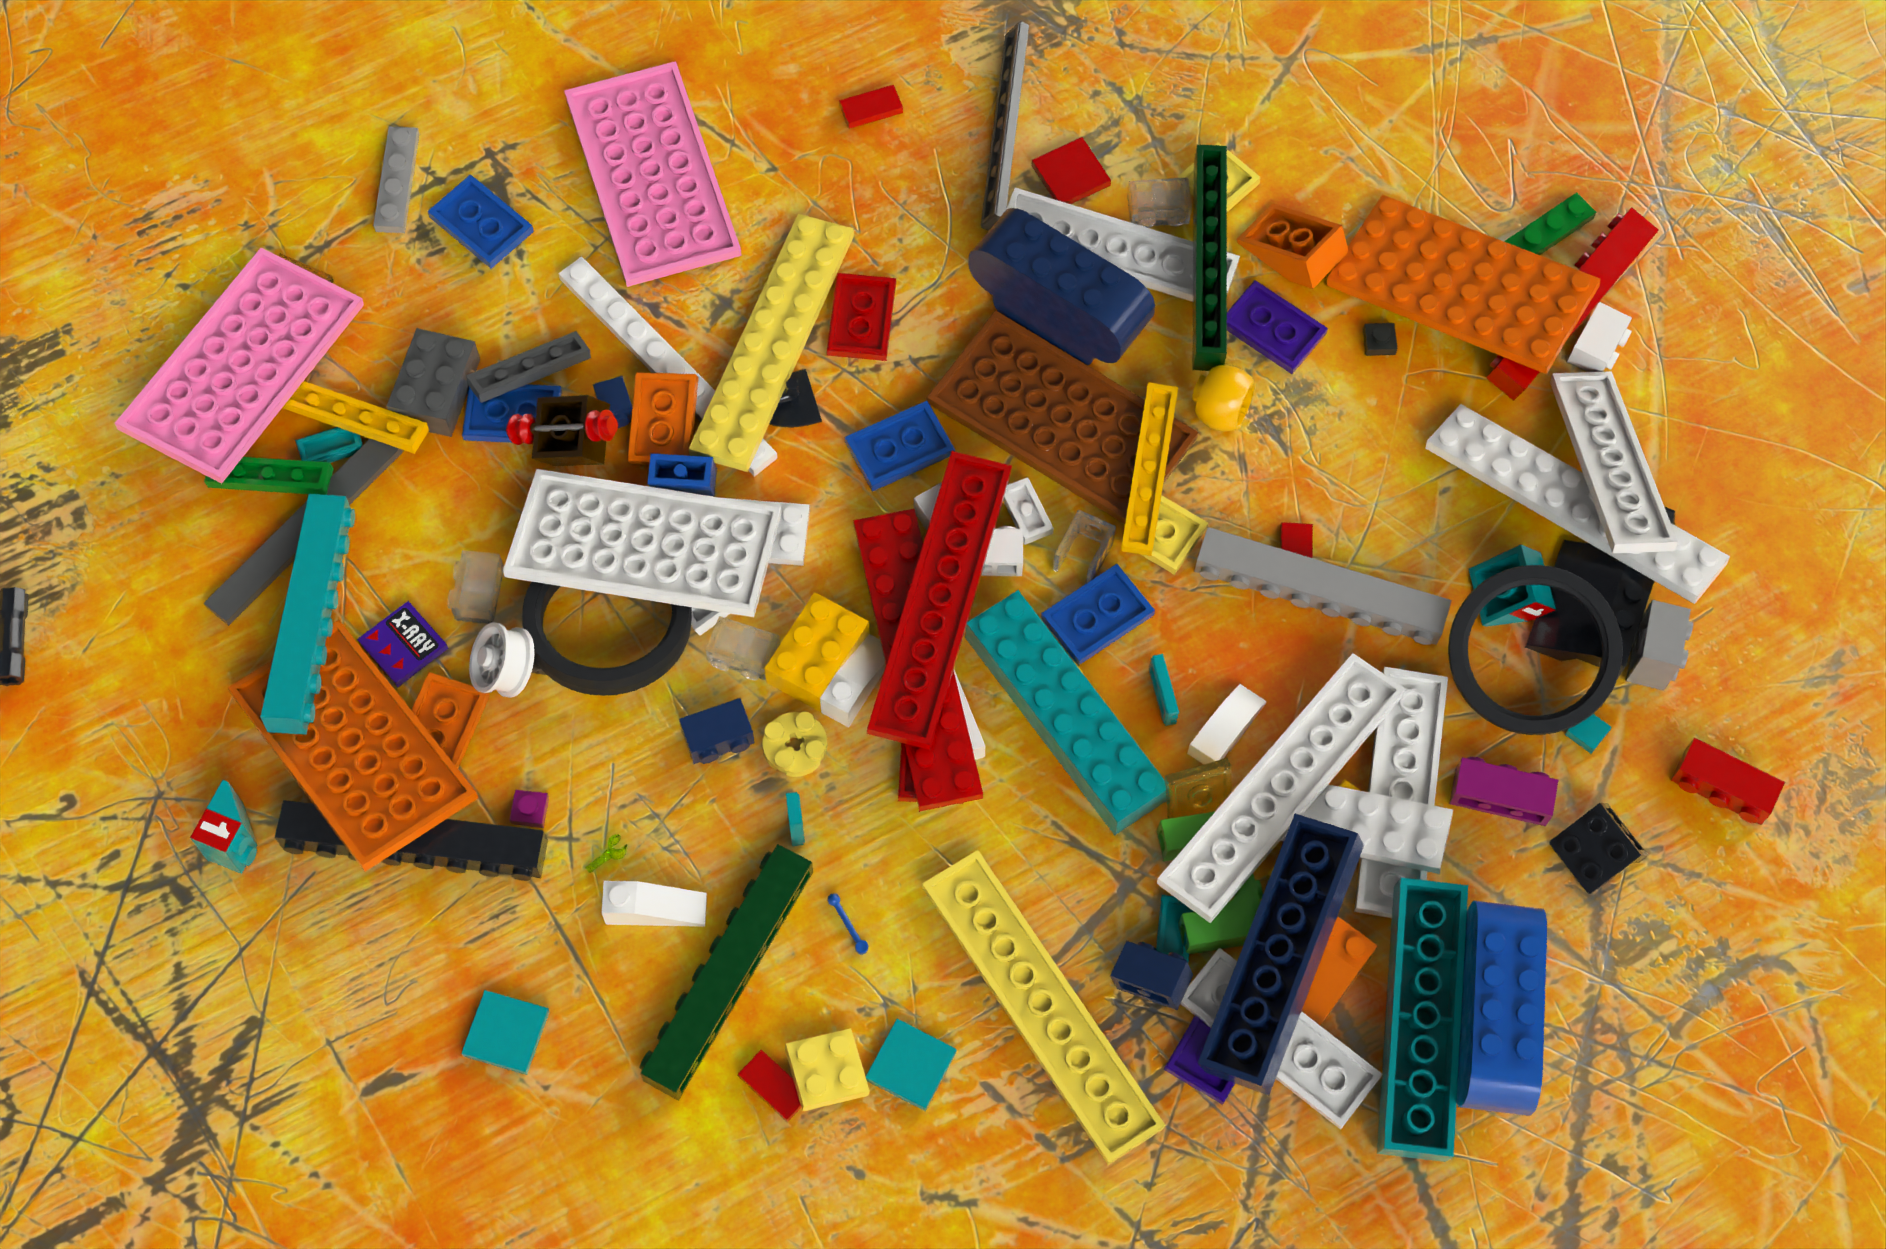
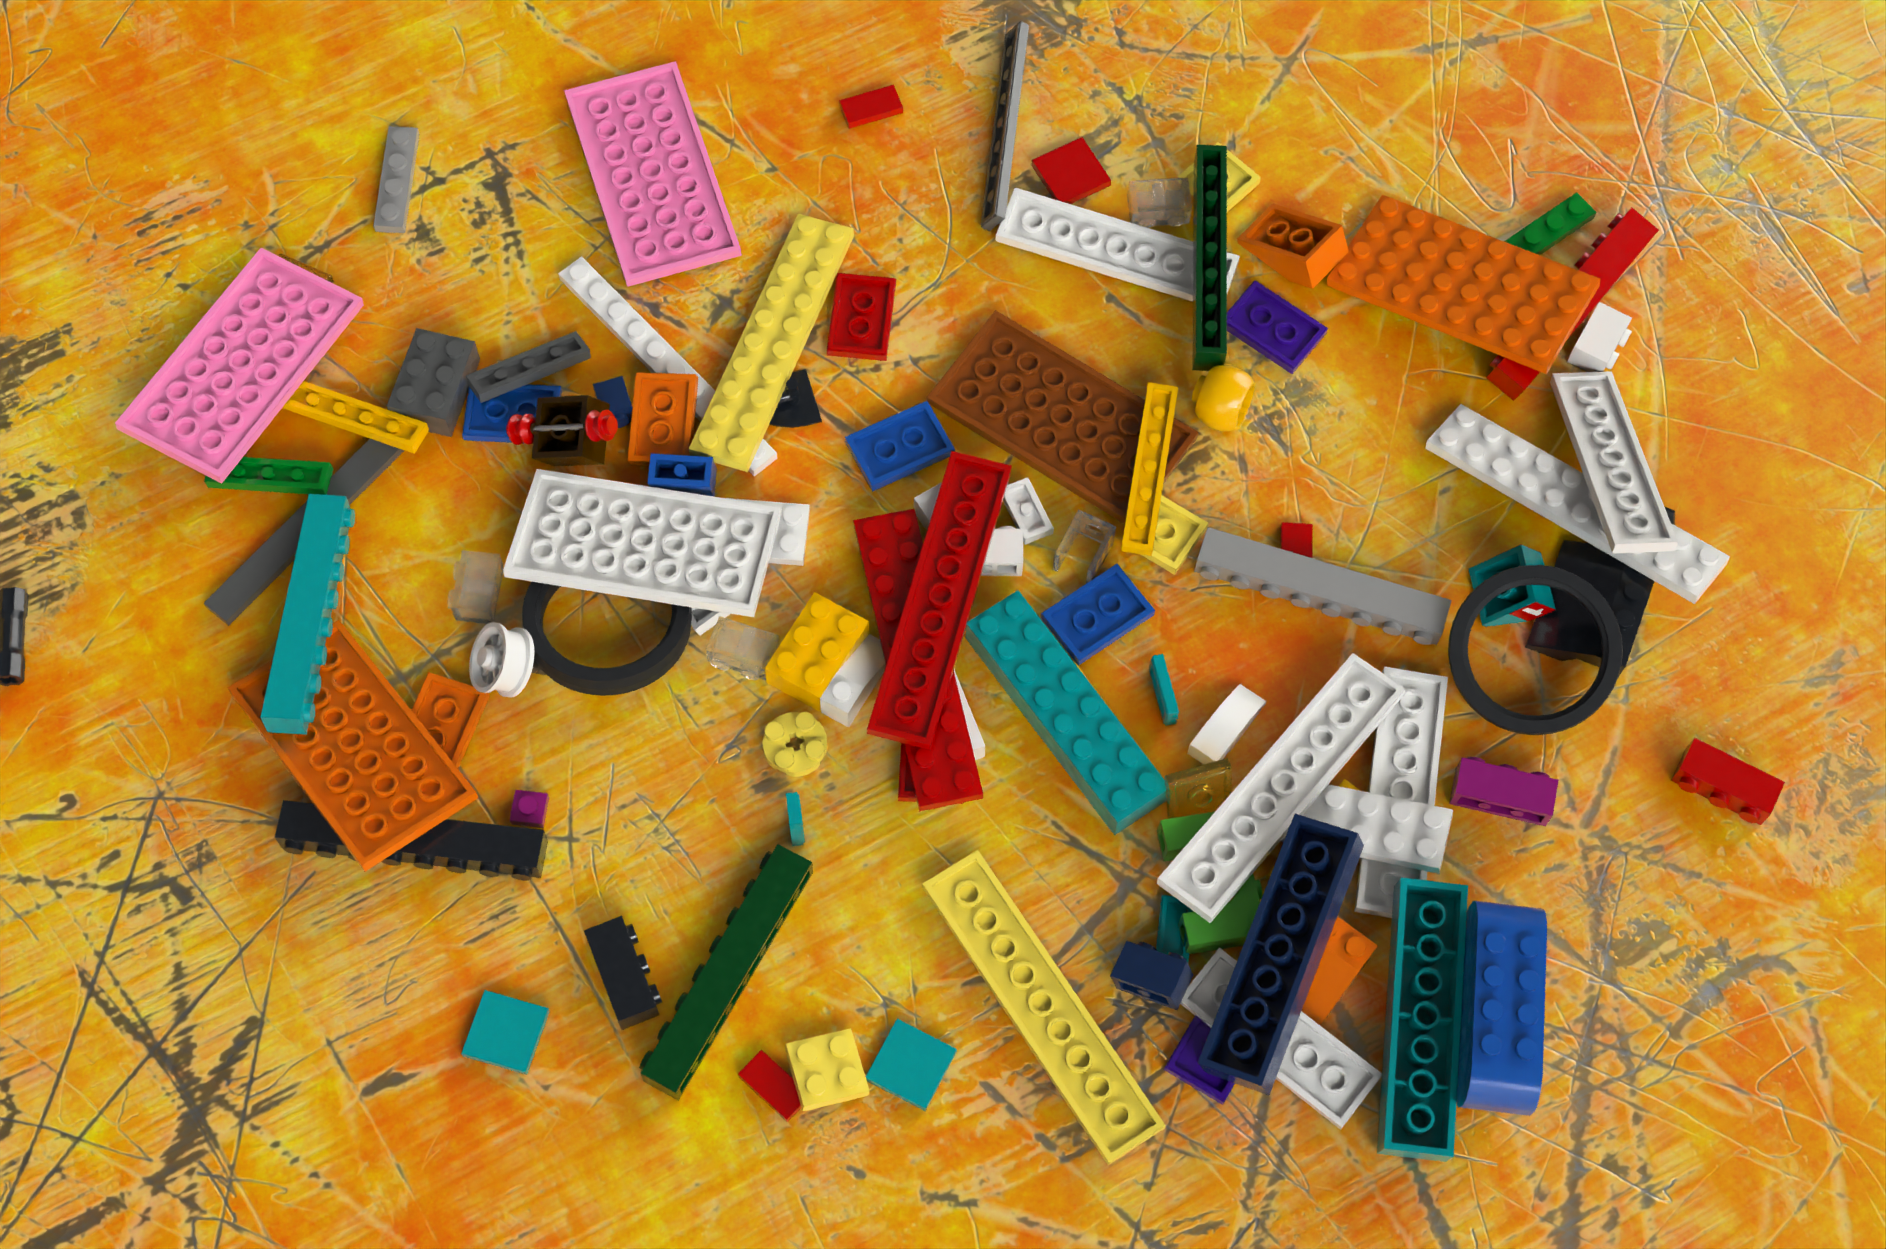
(225, 831): teal slope -> none
(329, 445): teal tile -> none
(402, 644): dark purple tile -> none
(480, 221): blue plate -> none
(608, 854): clear neon green hand -> none
(623, 972): none -> black brick
(652, 905): white slope -> none
(717, 731): dark blue brick -> none
(861, 946): blue hinge -> none
(1060, 288): dark blue brick -> none
(1380, 339): pearl dark grey plate -> none
(1589, 733): teal tile -> none
(1597, 847): black bracket -> none
(1660, 645): light grey brick -> none

